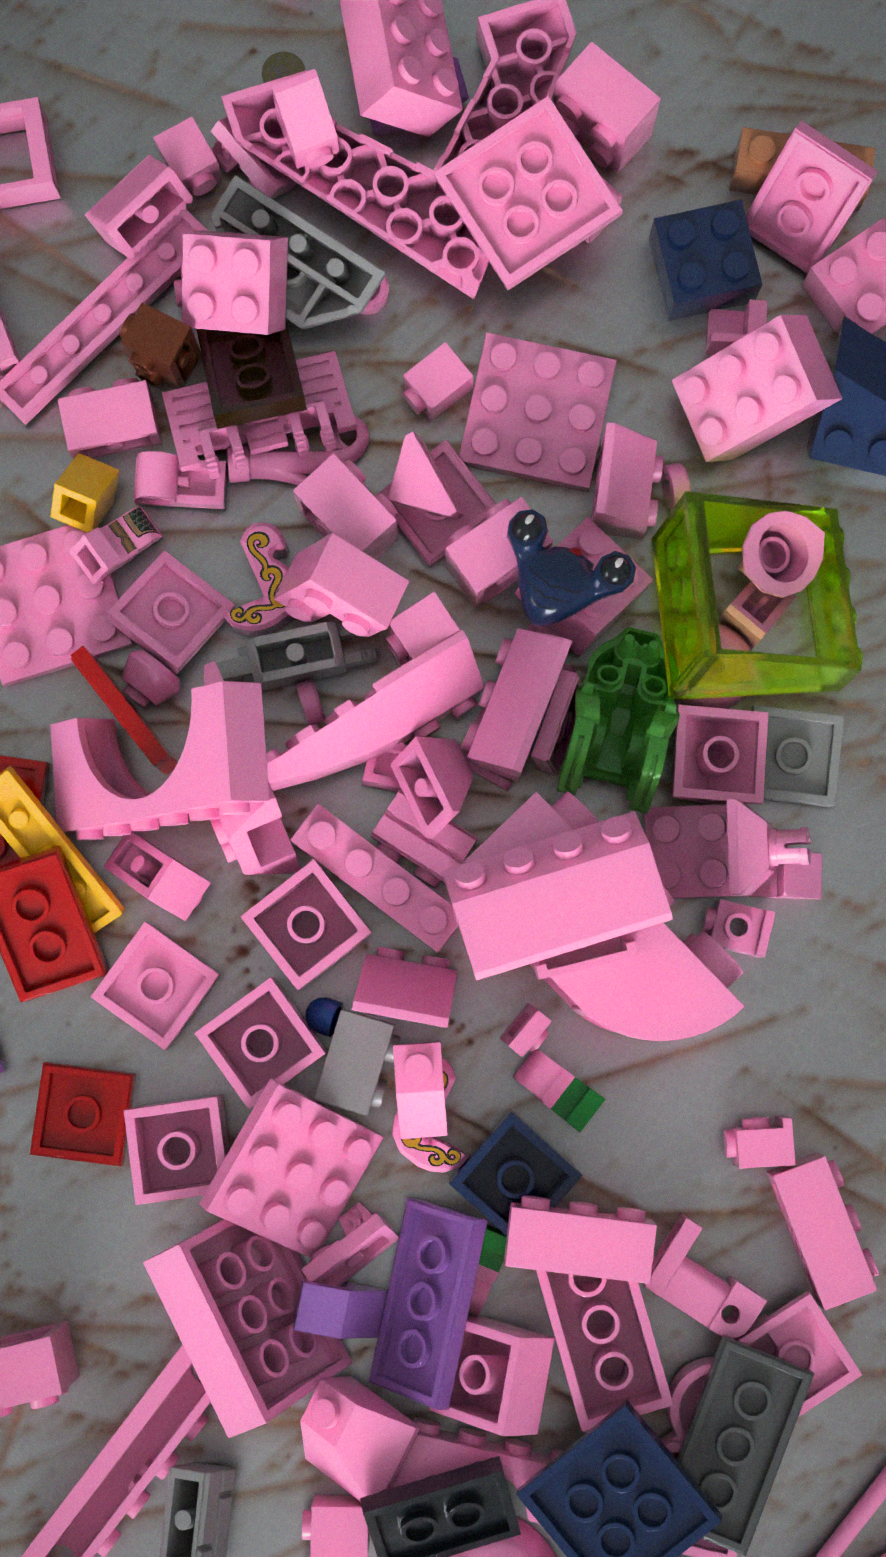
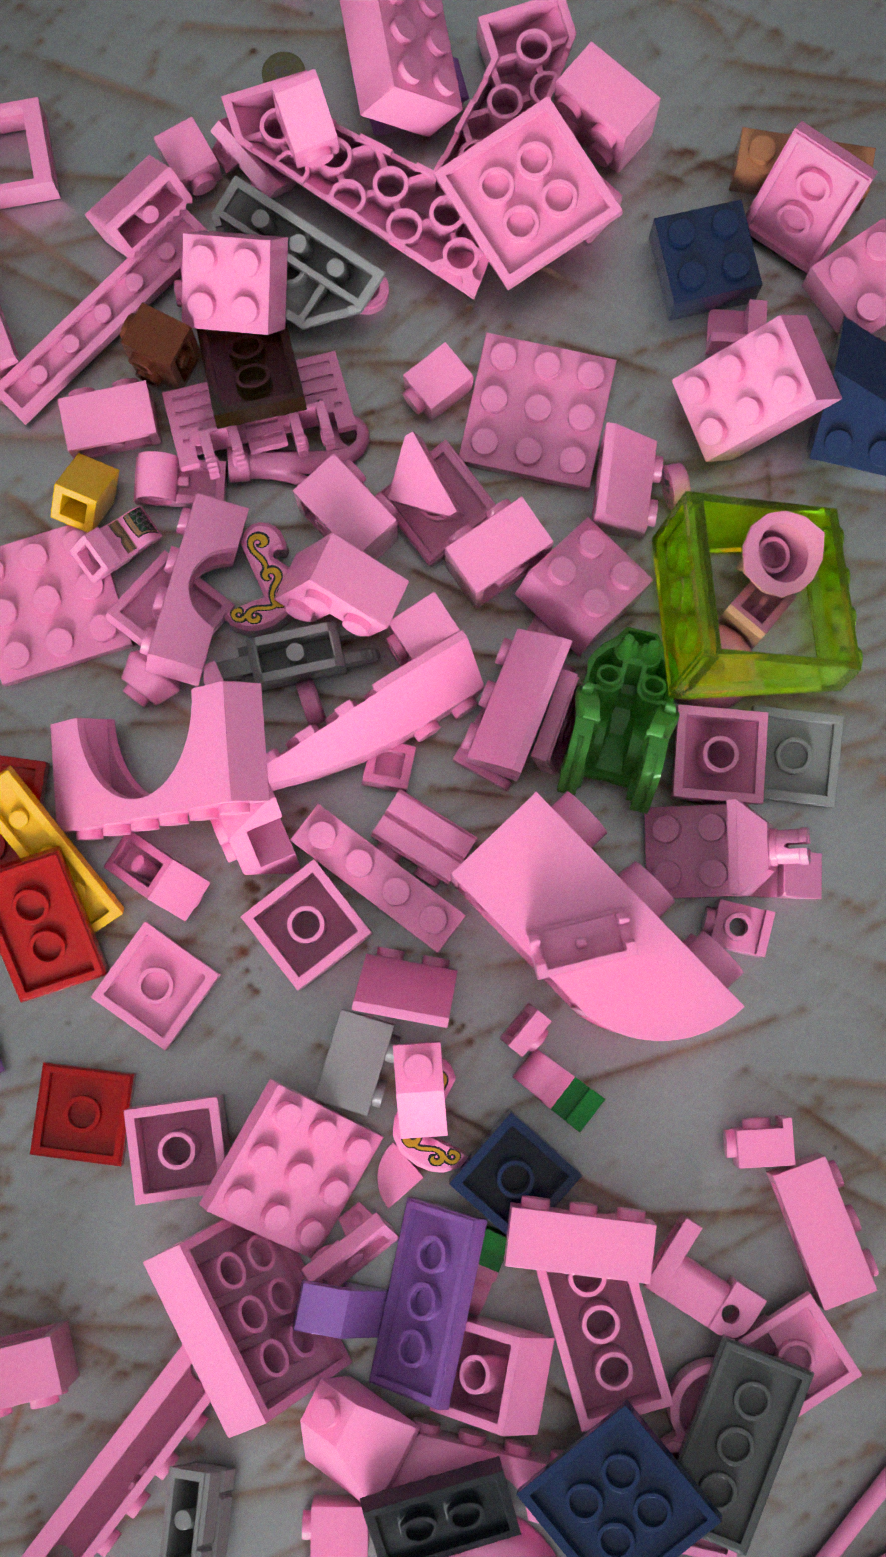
(124, 710): red tile -> none
(181, 636): none -> bright pink arch
(261, 1040): bright pink brick -> none
(323, 1015): blue hinge -> none
(396, 1175): none -> bright pink tile
(433, 781): bright pink slope -> none
(557, 895): bright pink slope -> none
(560, 579): dark blue head -> none

